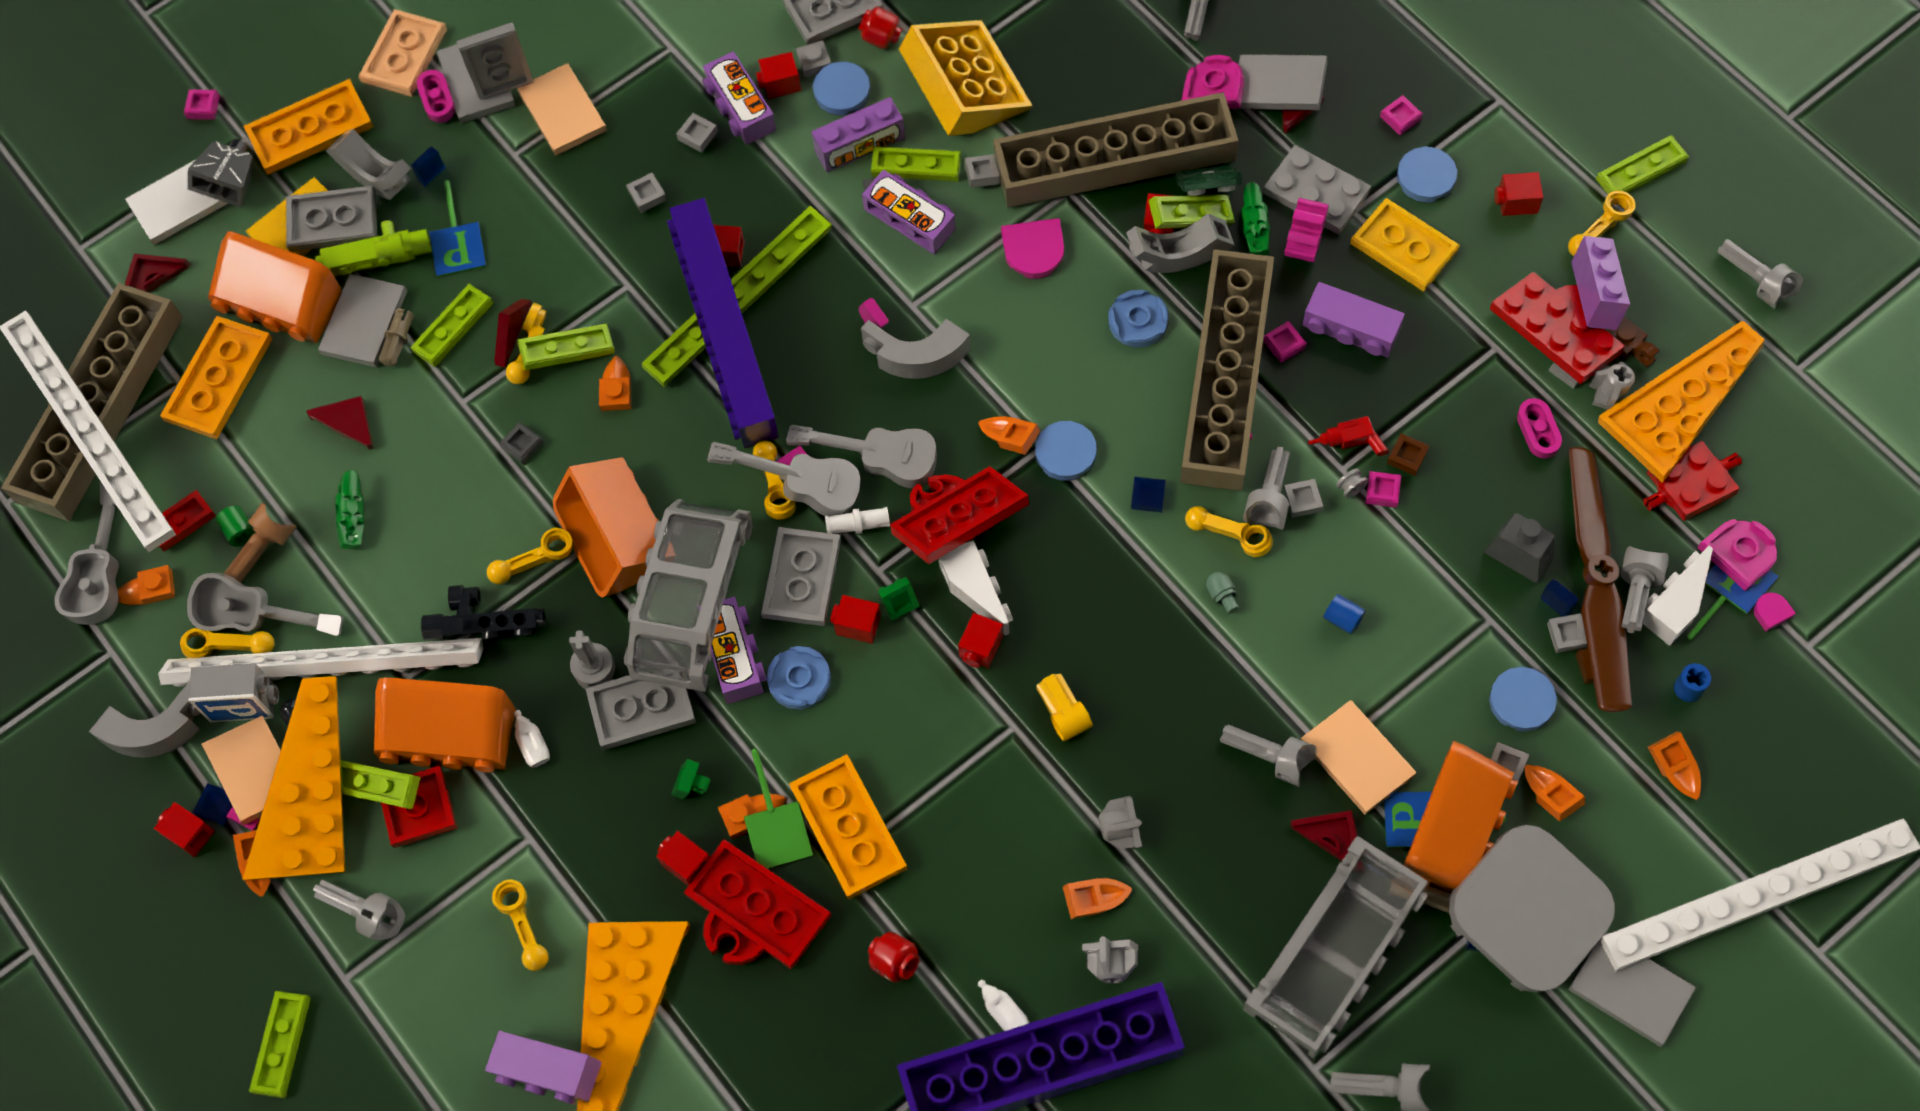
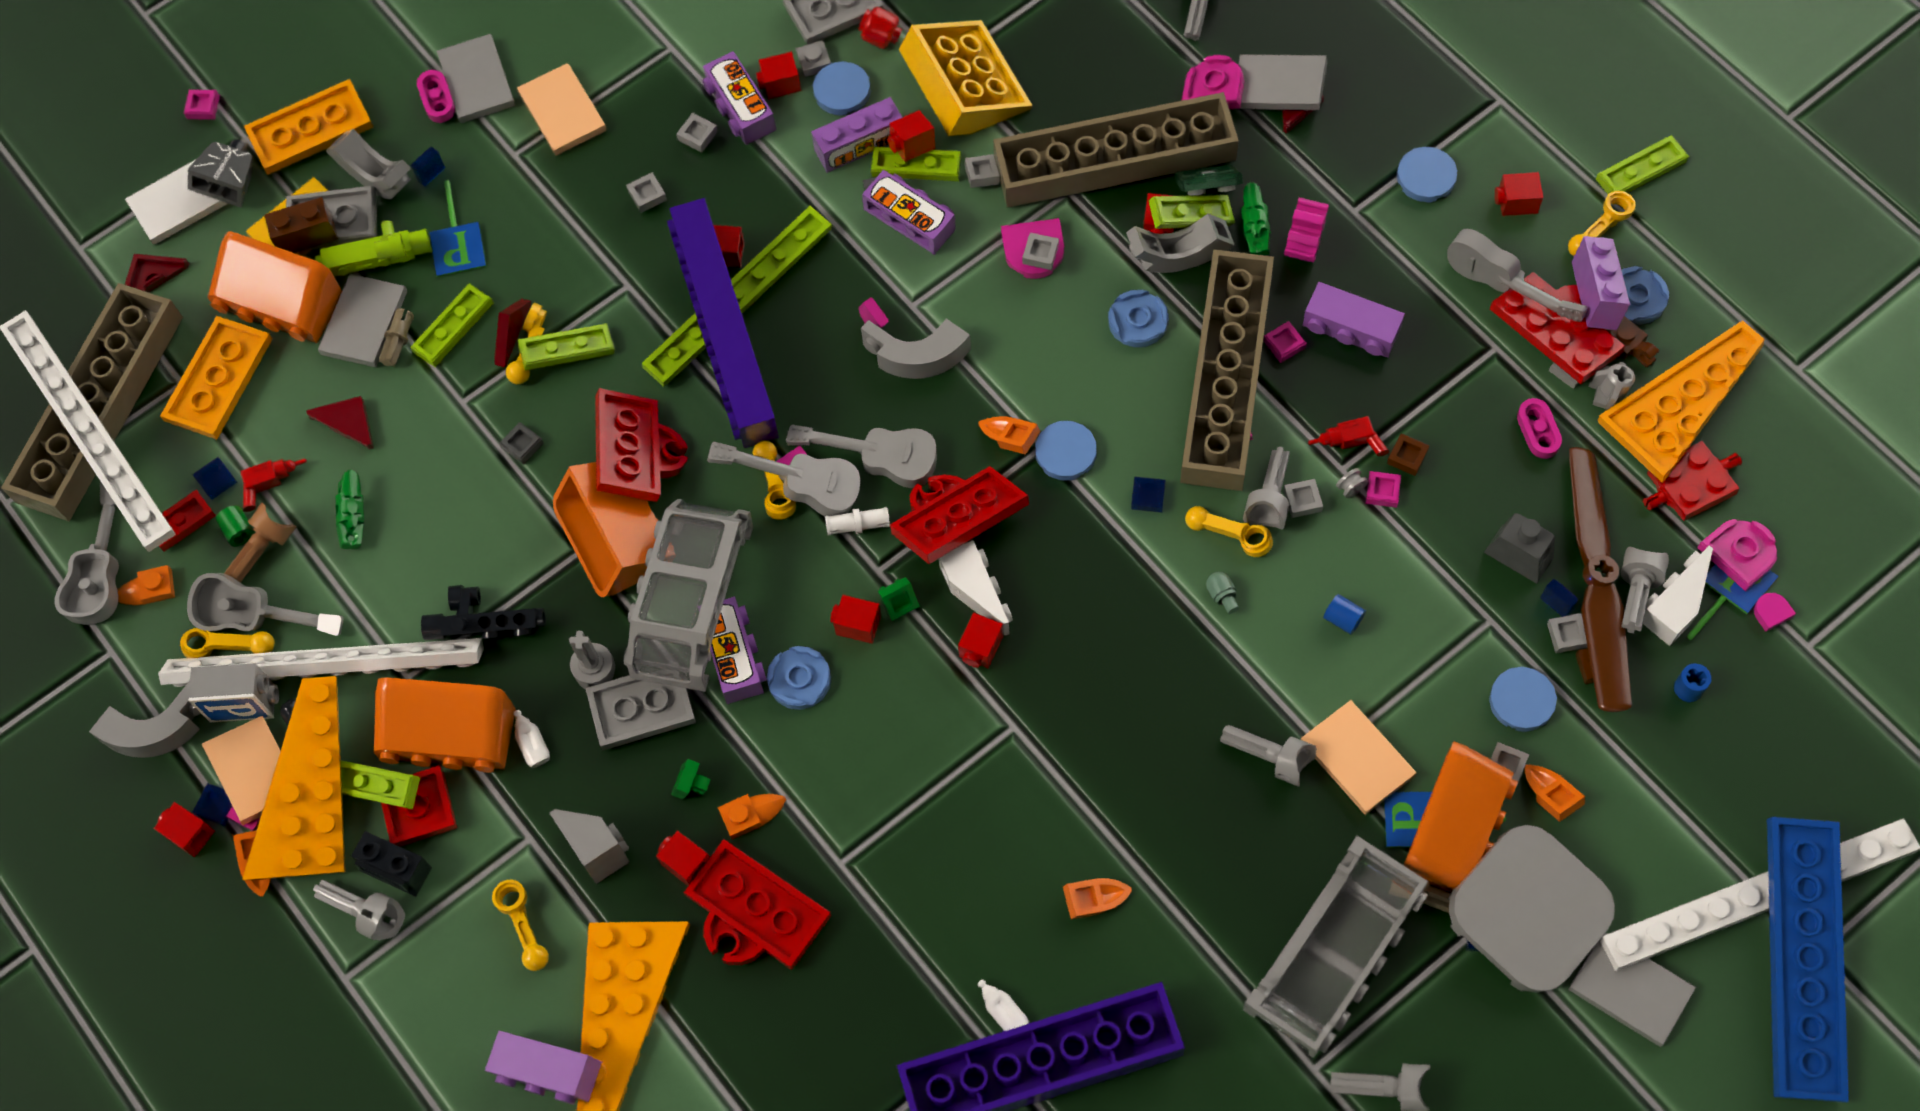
(214, 478): none -> clear blue tile
(264, 477): none -> red piece
(279, 1044): lime tile -> none
(301, 226): none -> reddish brown brick
(390, 863): none -> black window
(402, 52): light nougat tile -> none
(495, 61): light grey tile -> none
(501, 571): yellow piece -> none
(595, 843): none -> light grey slope
(615, 387): orange plate -> none
(634, 446): none -> red plate
(779, 832): bright green piece -> none
(801, 576): light grey plate -> none
(848, 826): light orange plate -> none
(893, 957): red head -> none
(911, 136): none -> red brick
(1040, 251): none -> light grey plate
(1066, 713): yellow piece -> none
(1111, 959): light grey piece -> none
(1120, 823): light grey piece -> none
(1317, 180): light grey plate -> none
(1329, 831): dark red tile -> none
(1401, 115): dark pink tile -> none
(1405, 244): yellow tile -> none
(1485, 262): none -> light grey piece
(1646, 294): none -> medium blue tile
(1677, 764): orange plate -> none
(1774, 283): light grey piece -> none
(1807, 960): none -> blue plate

